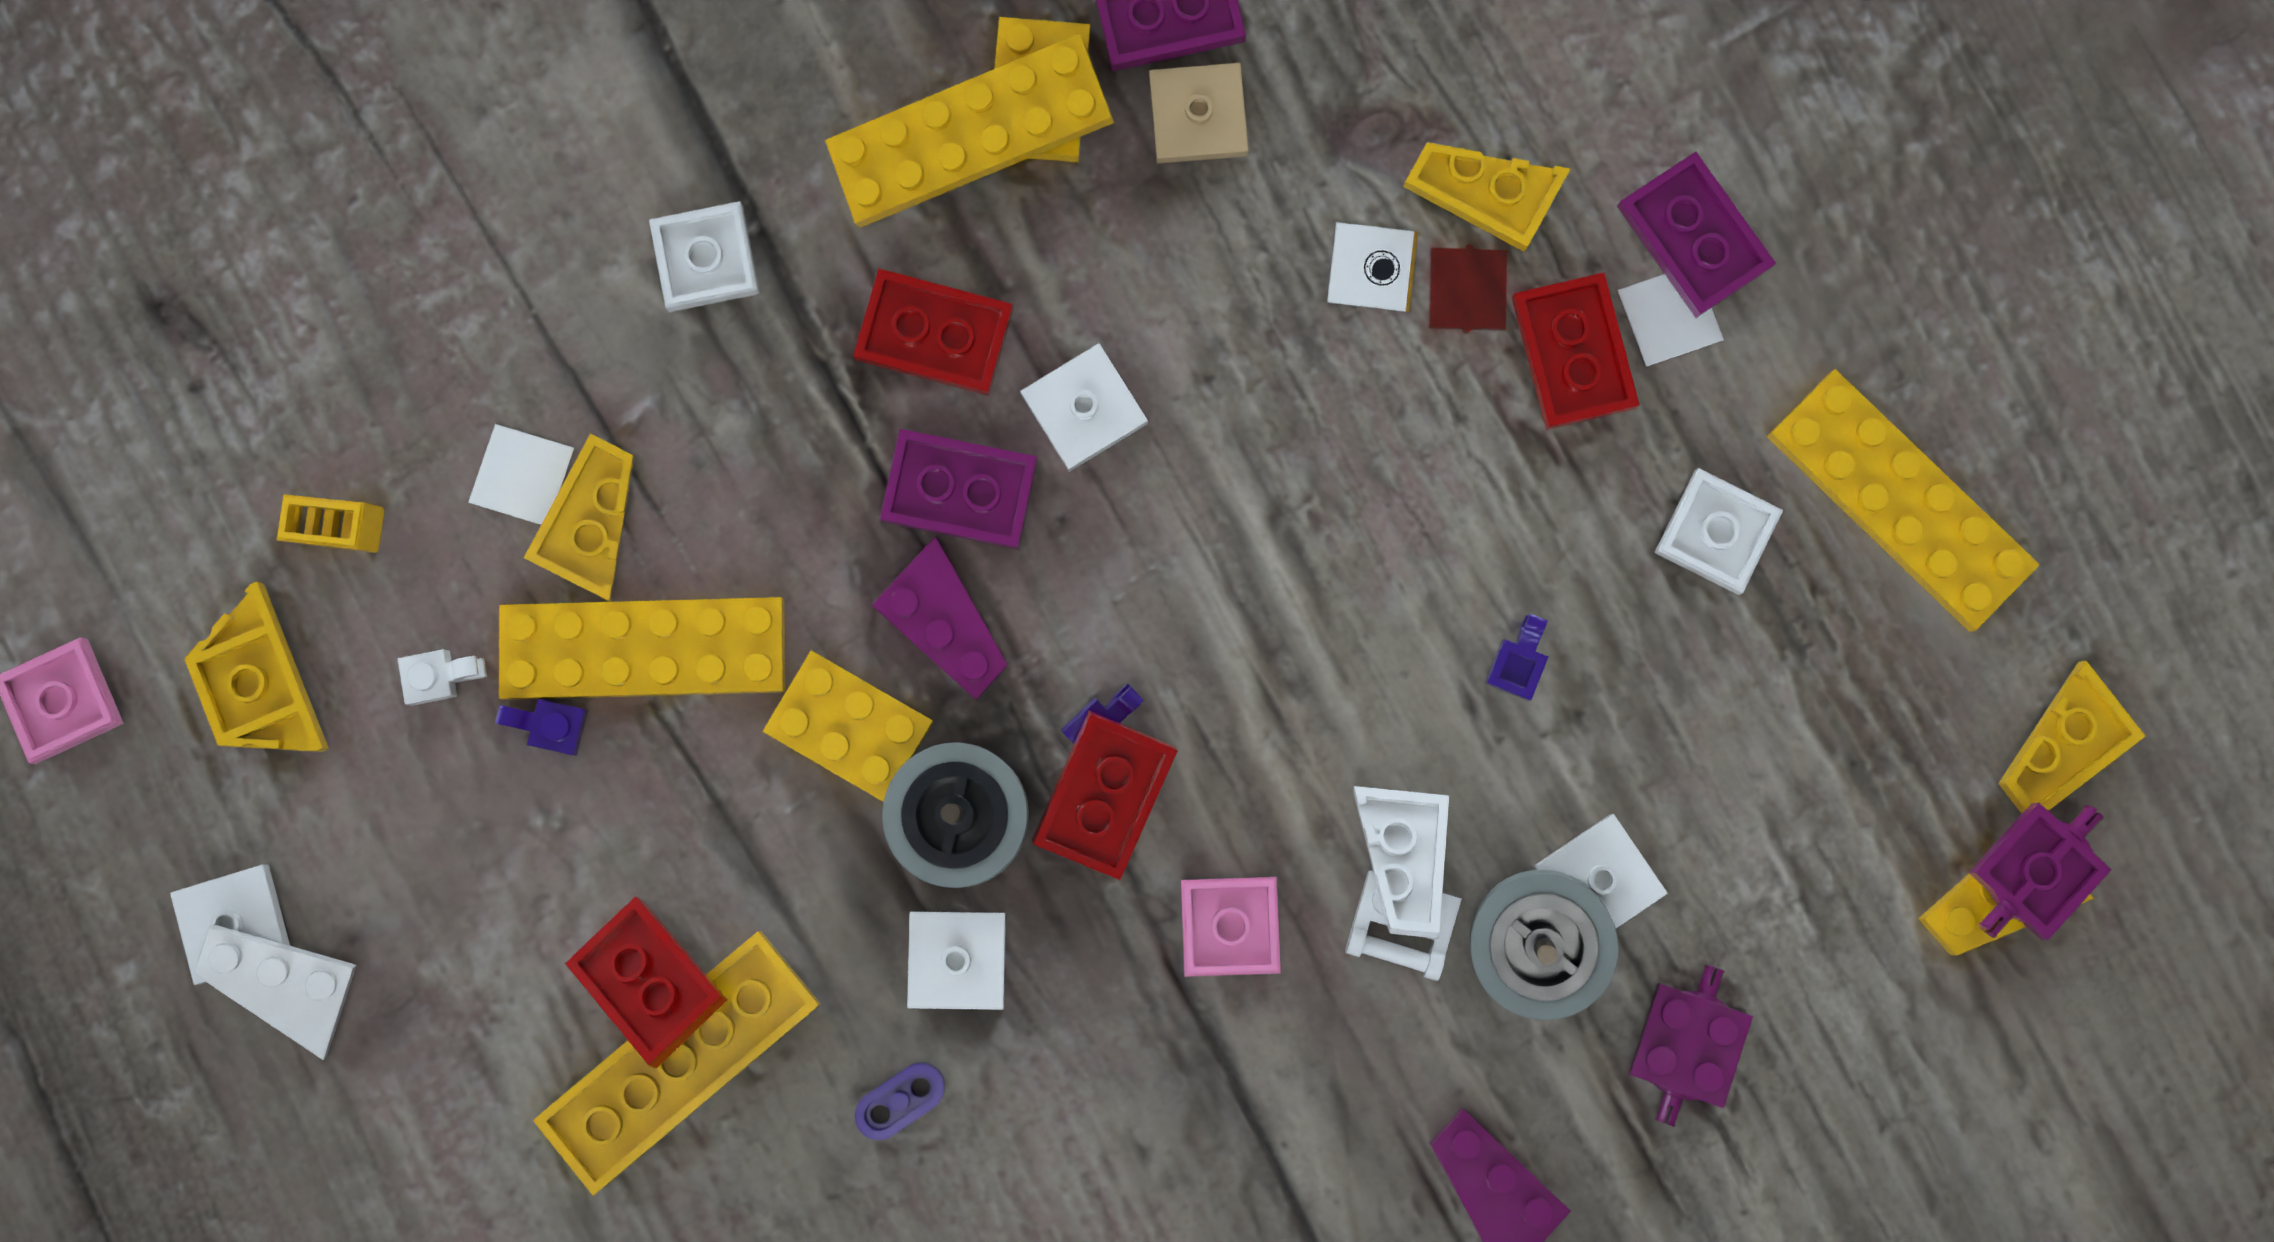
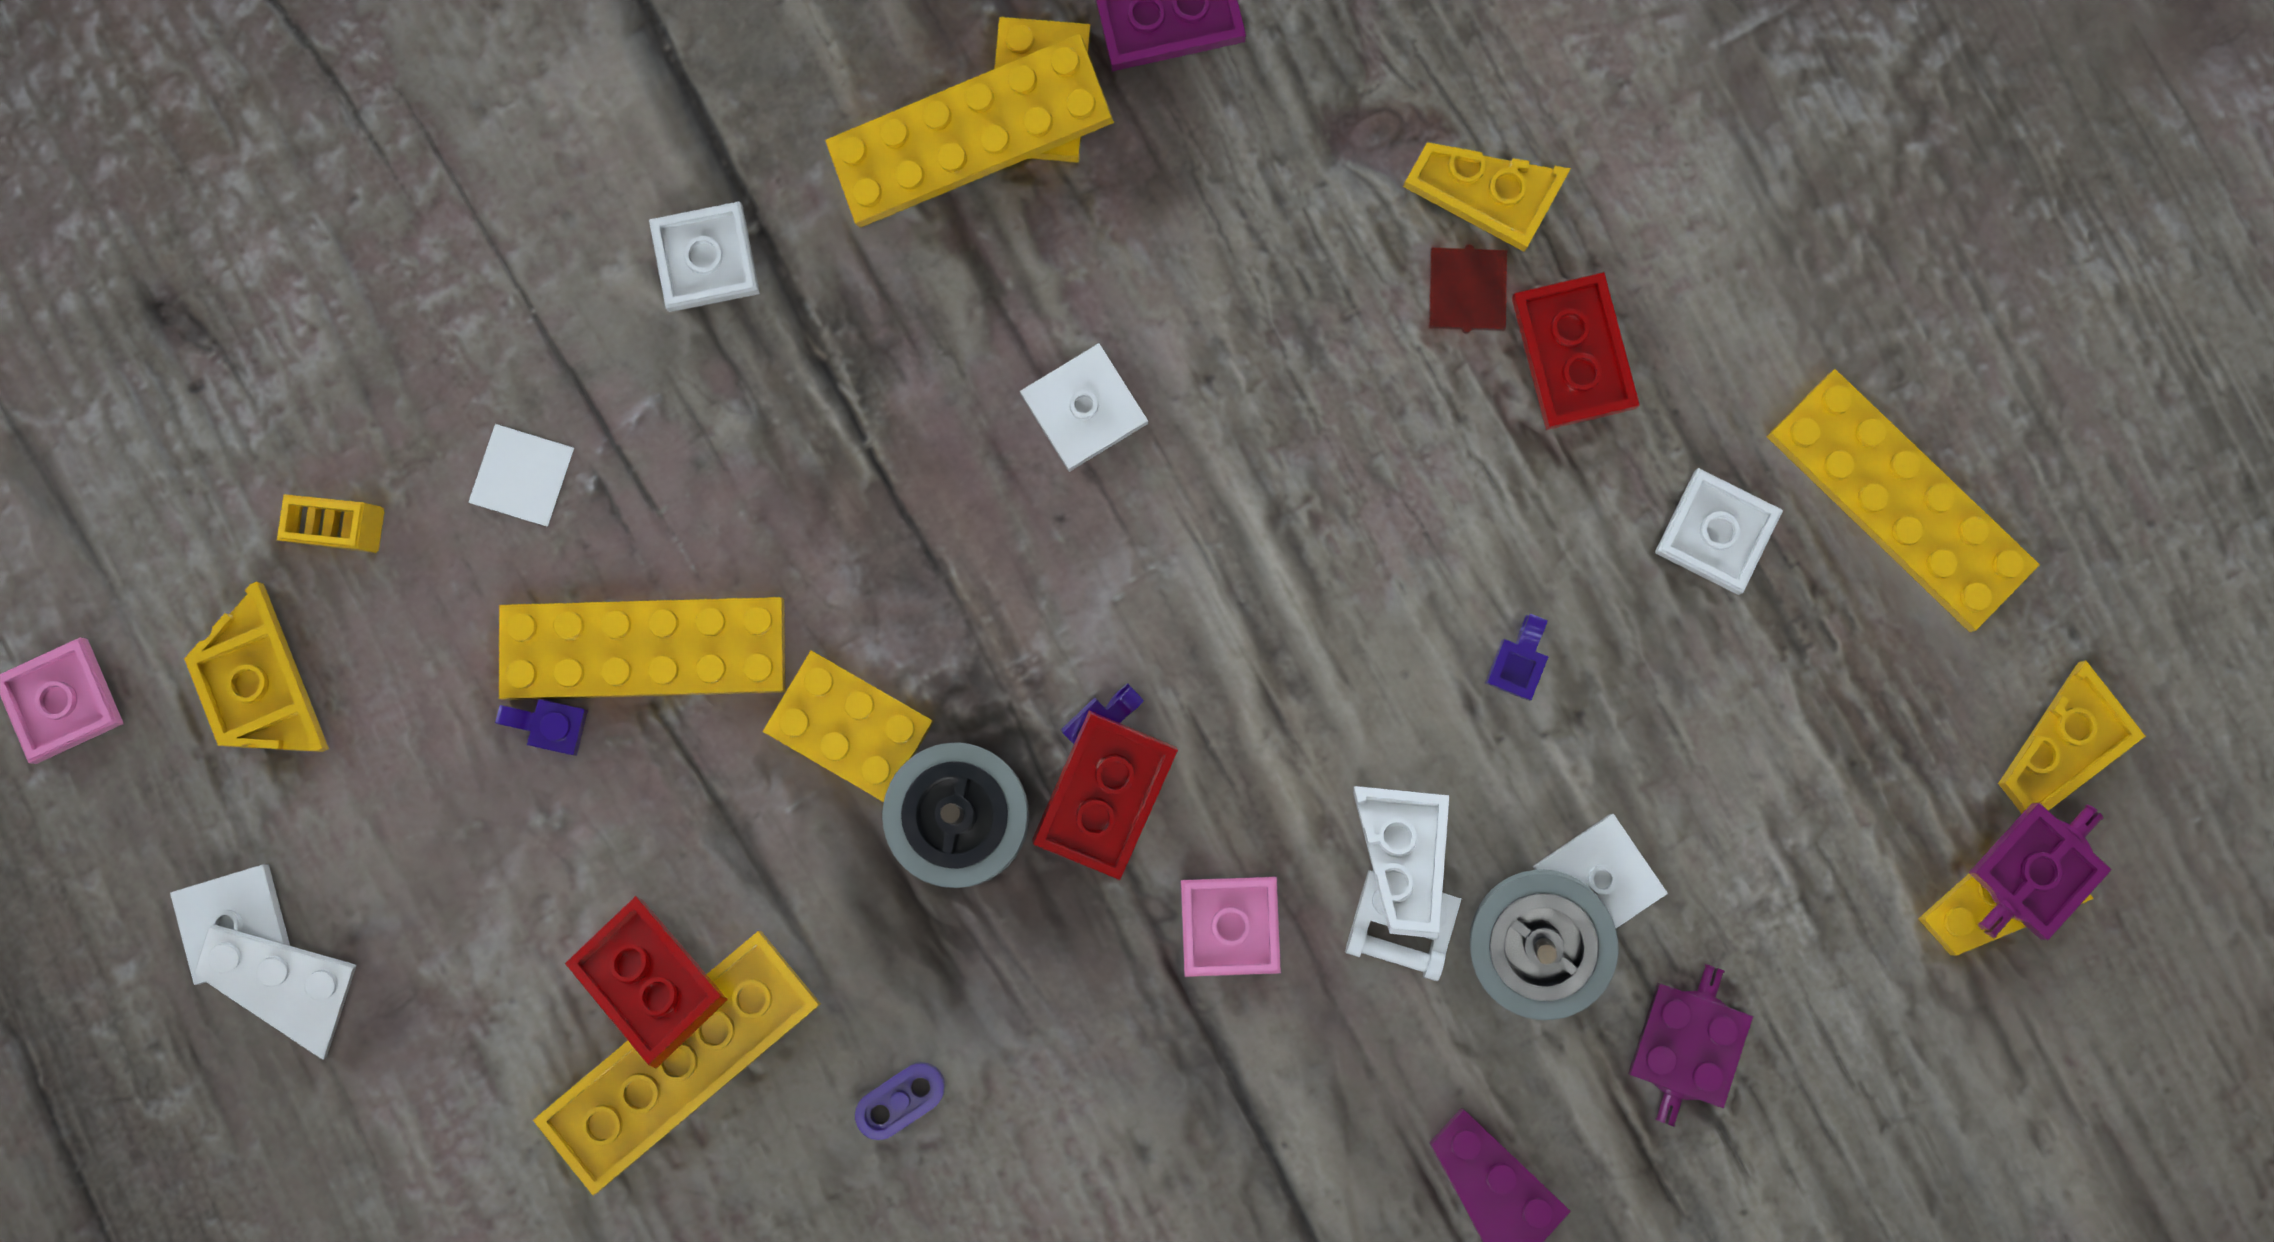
(433, 675): white plate -> none
(587, 519): yellow wing -> none
(933, 332): red plate -> none
(941, 620): magenta wing -> none
(956, 960): white plate -> none
(959, 489): magenta plate -> none
(1198, 113): tan plate -> none
(1372, 267): white sticker -> none
(1664, 322): white sticker -> none
(1696, 234): magenta plate -> none

